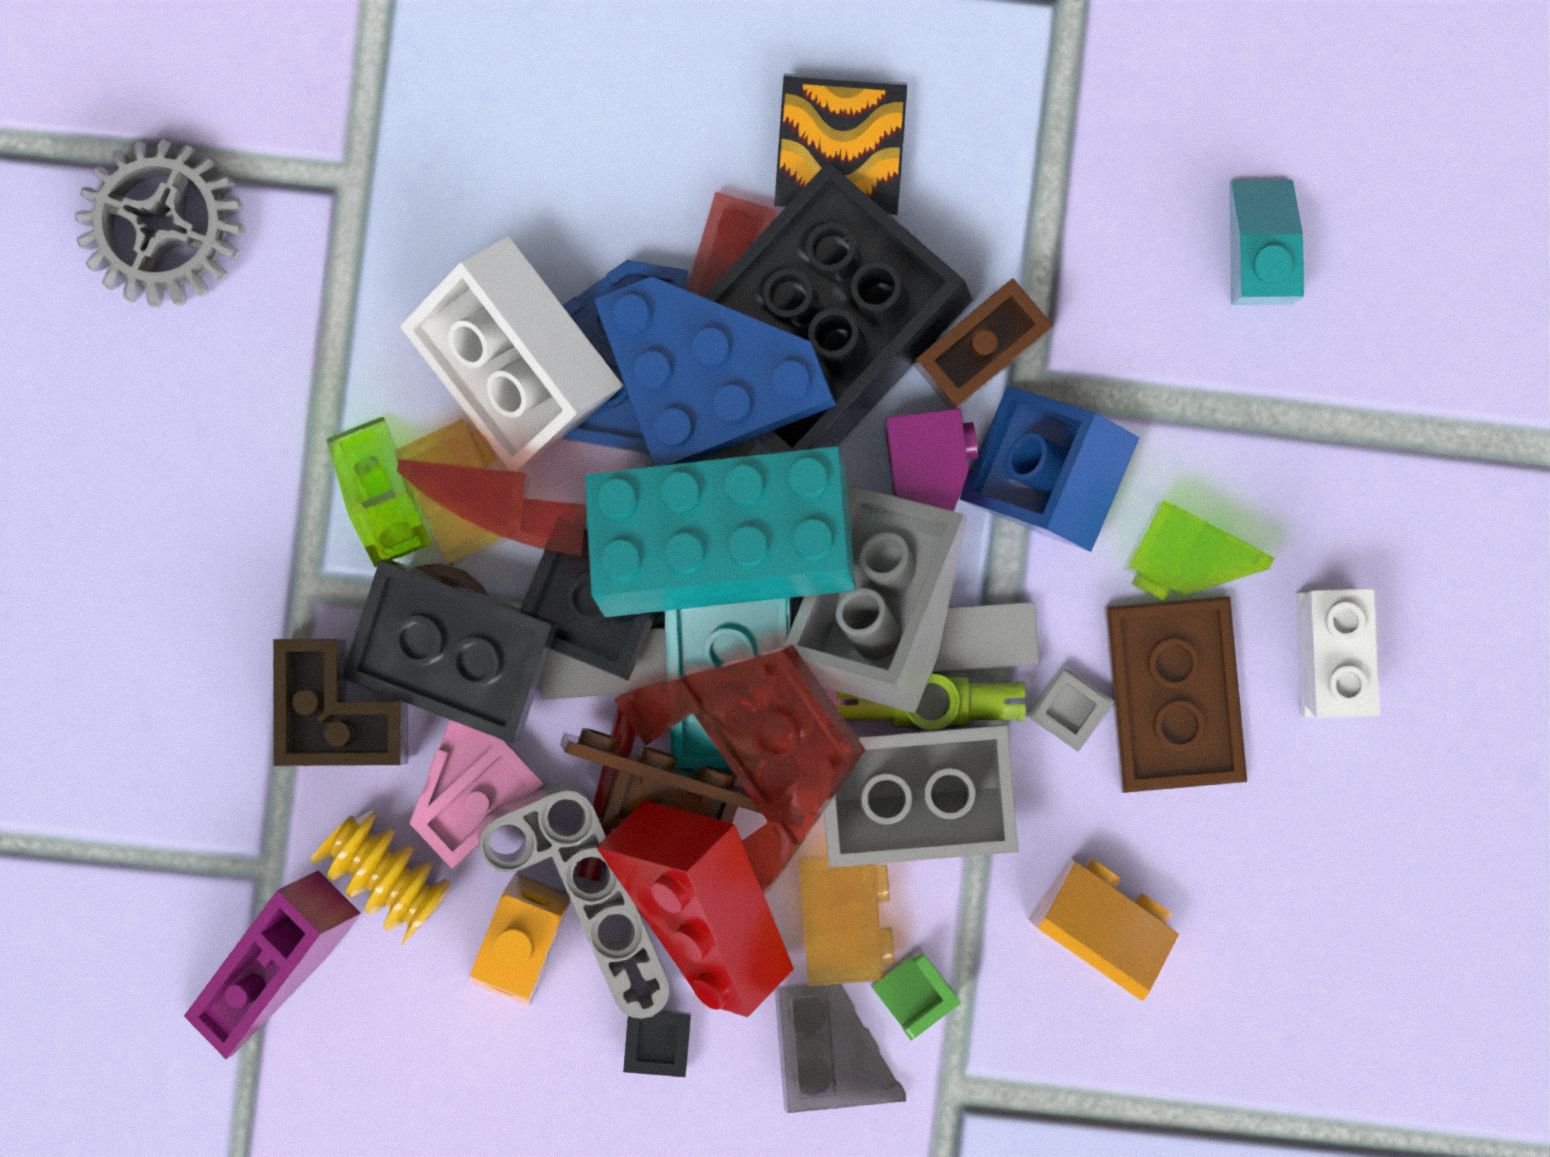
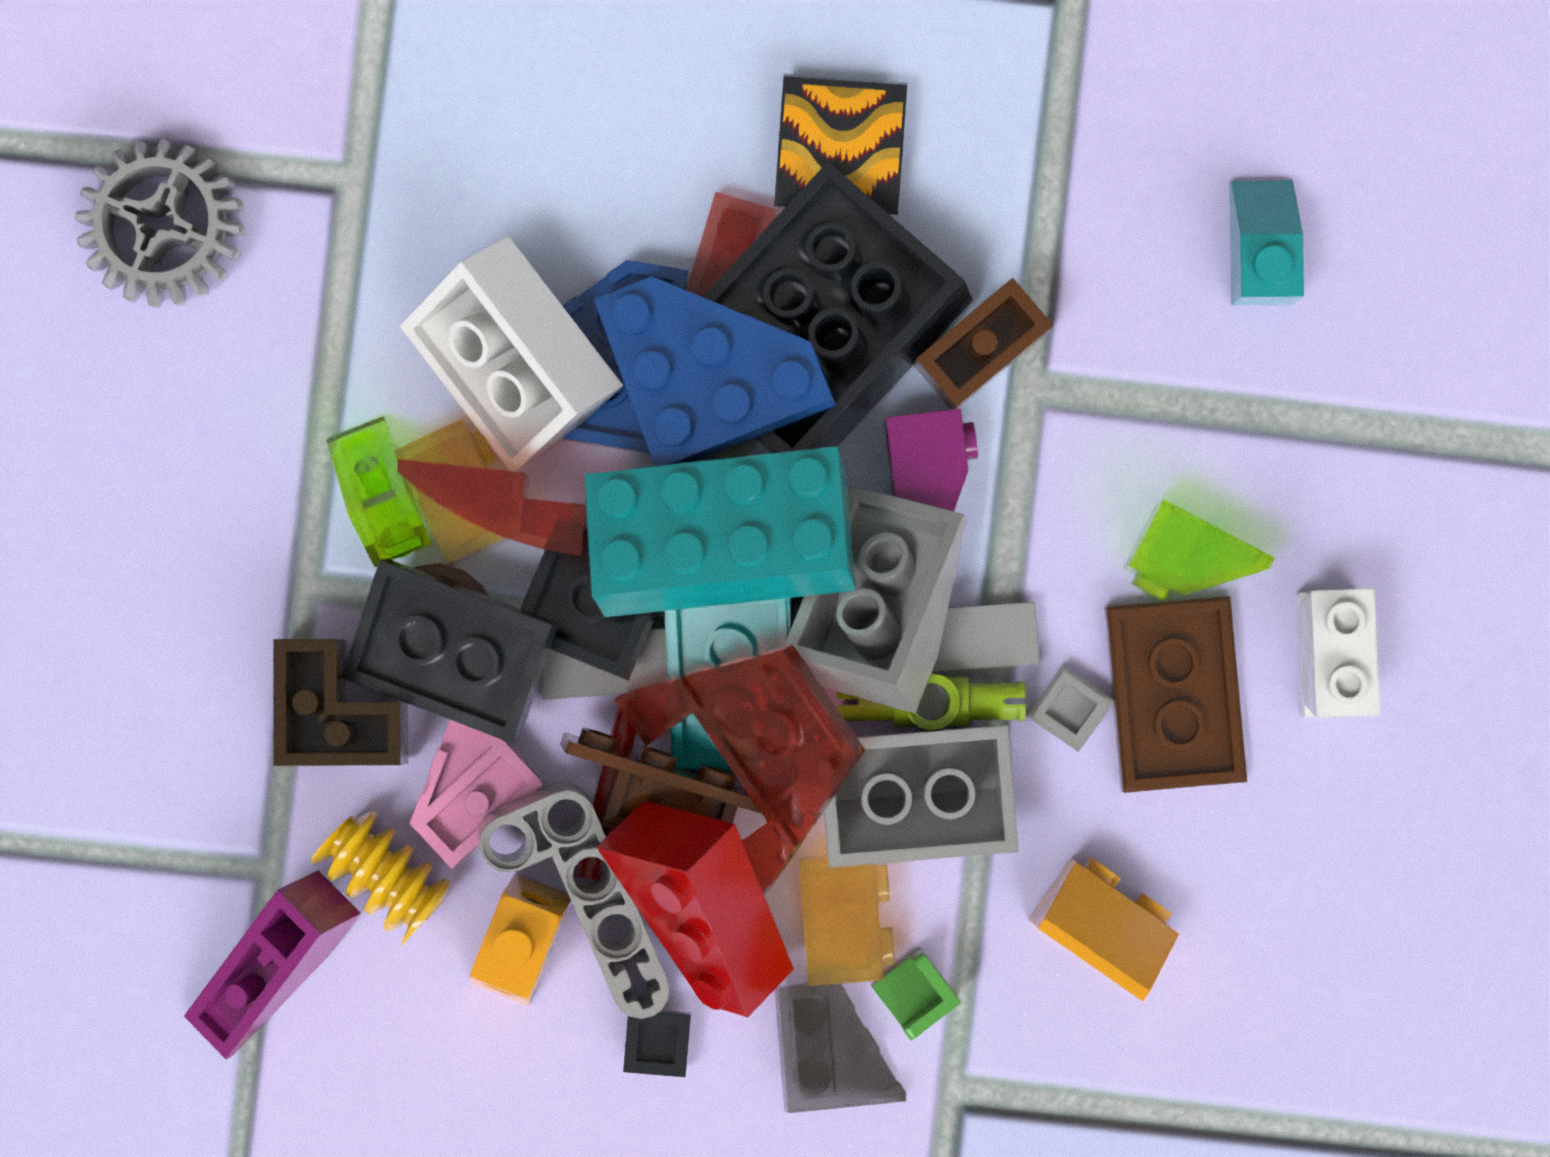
(1050, 467): blue slope -> none

